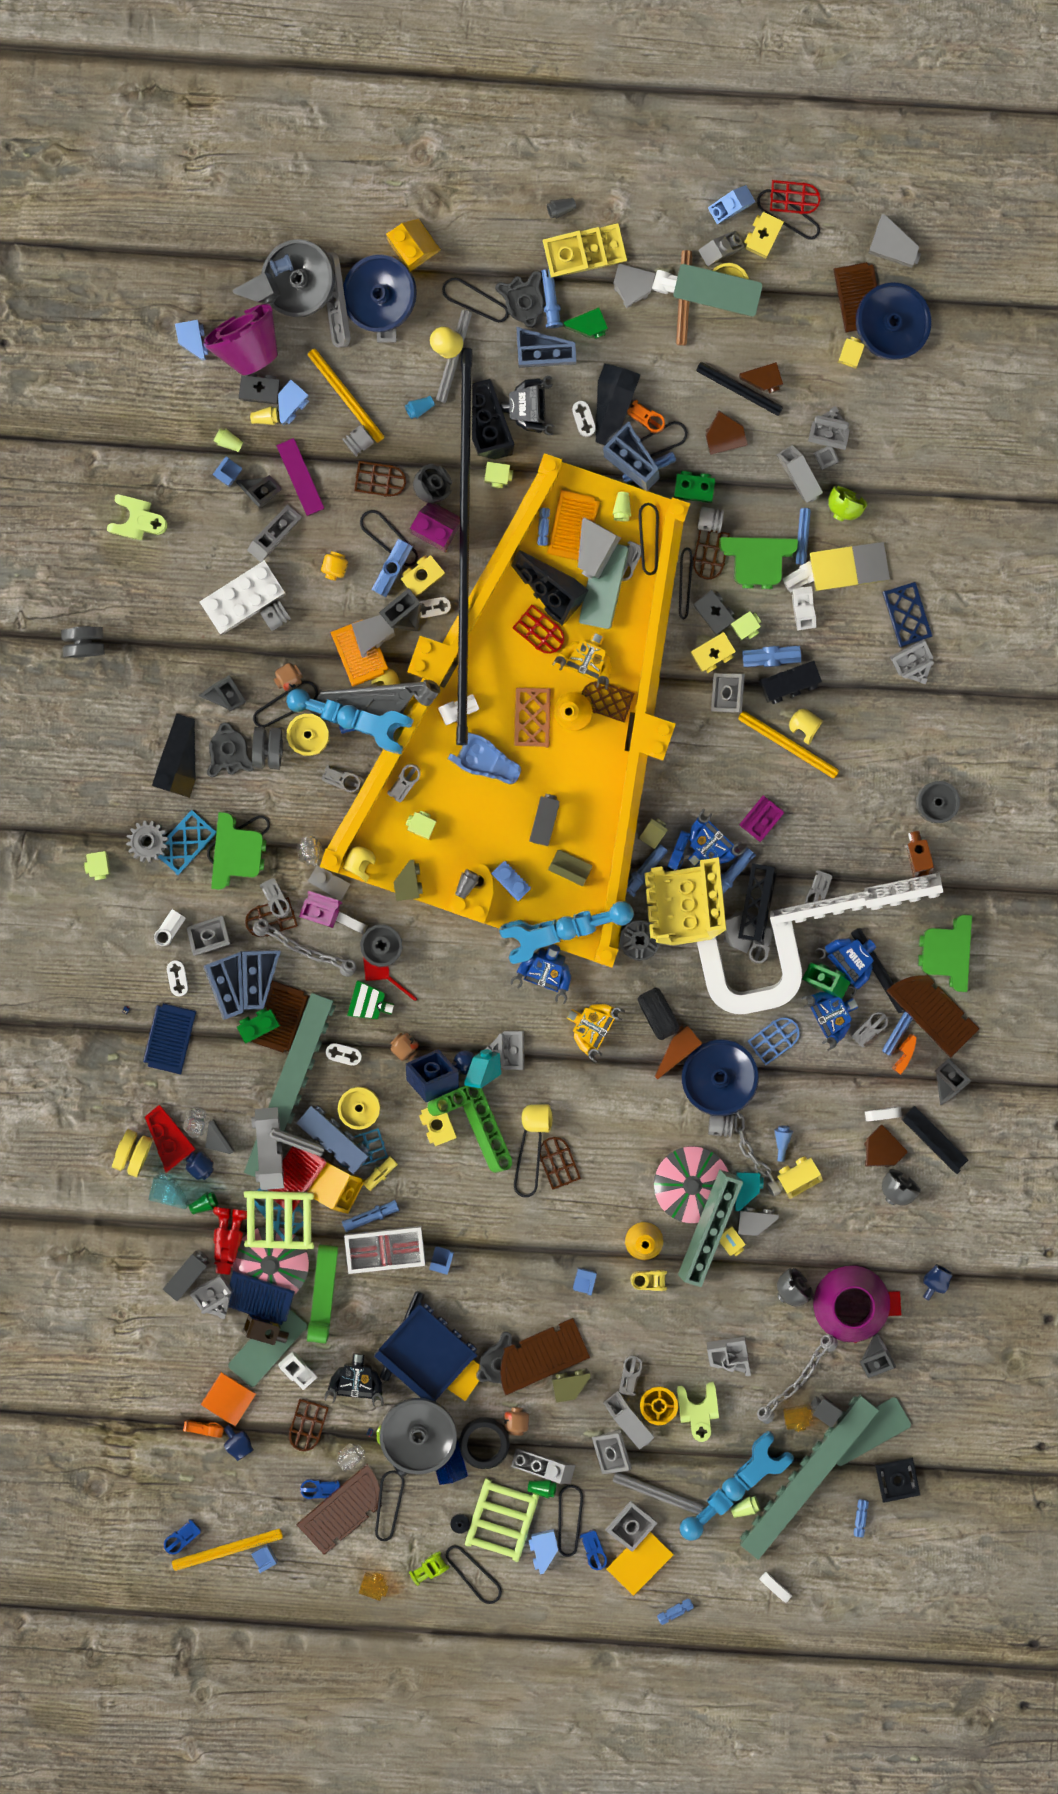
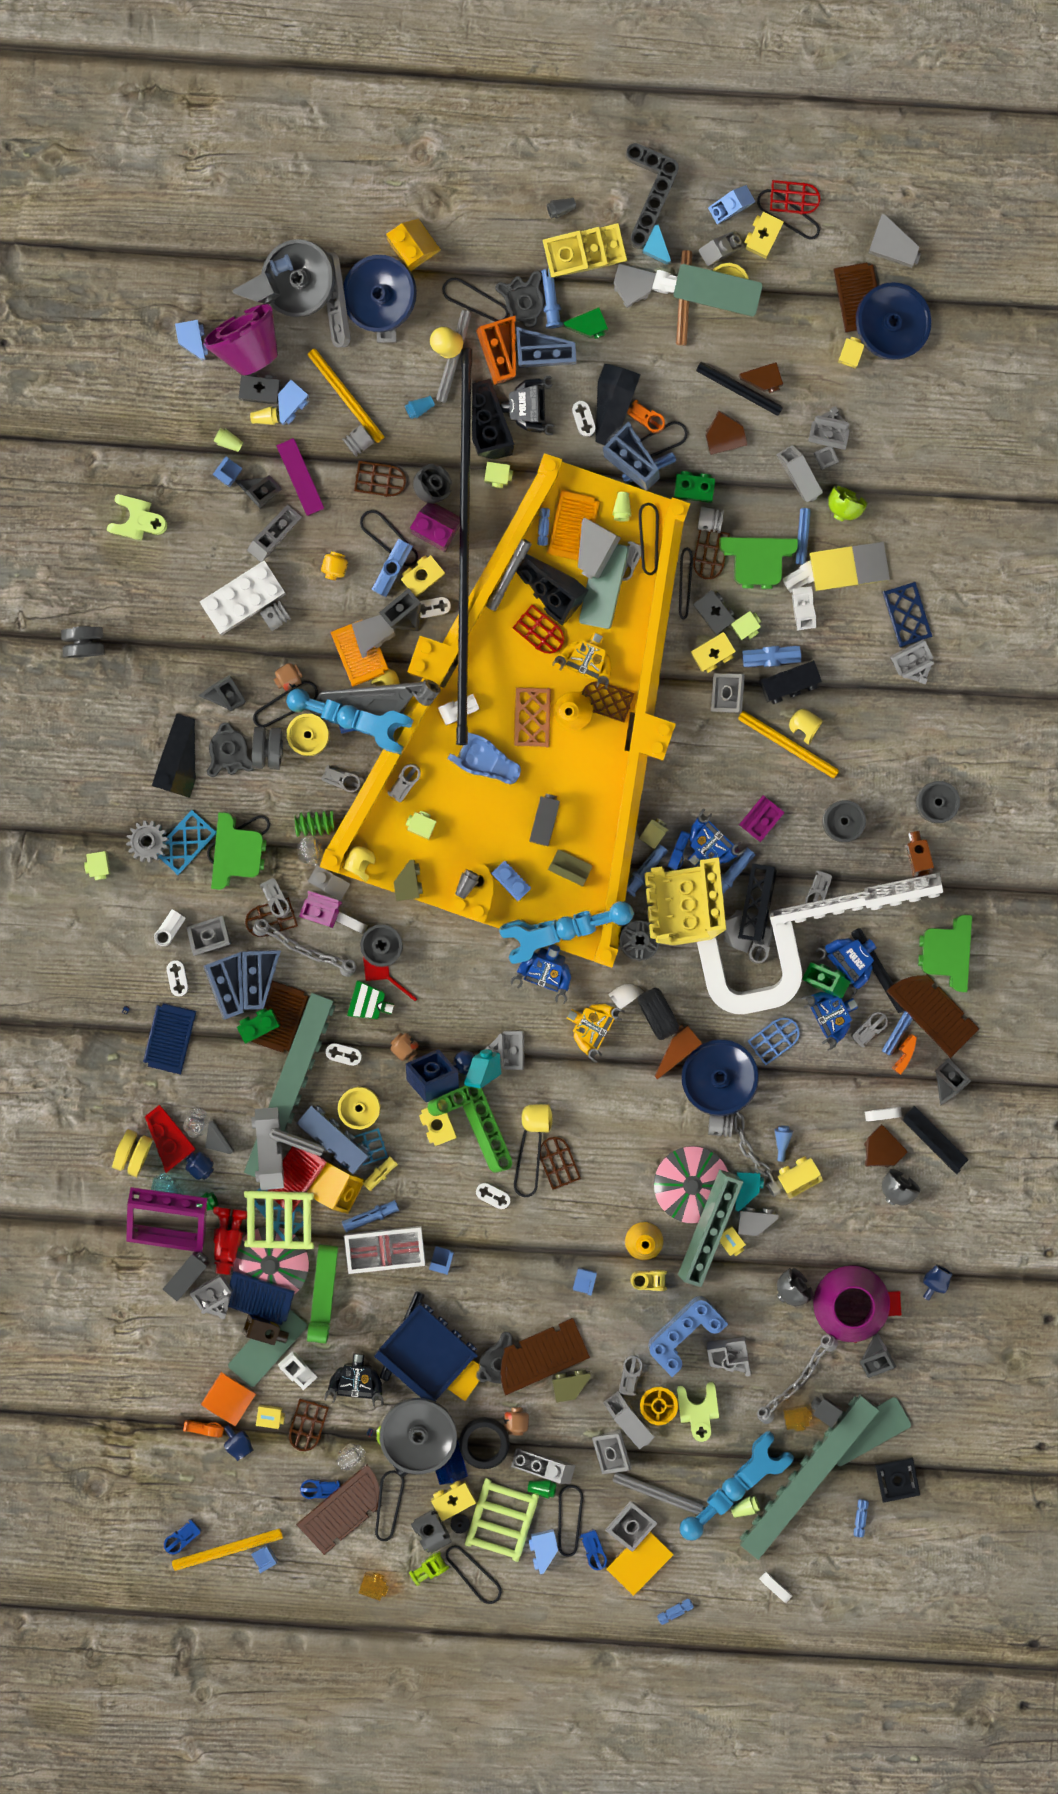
(166, 1203): none -> magenta window
(270, 1416): none -> light yellow brick
(314, 823): none -> bright green piece
(440, 1535): none -> dark grey brick
(447, 1509): none -> light yellow brick
(491, 1200): none -> white beam
(498, 593): none -> dark grey piece
(499, 348): none -> orange wedge
(625, 994): none -> white brick
(655, 193): none -> dark grey beam
(656, 247): none -> medium azure slope
(665, 1341): none -> medium blue windscreen
(832, 821): none -> dark grey wheel

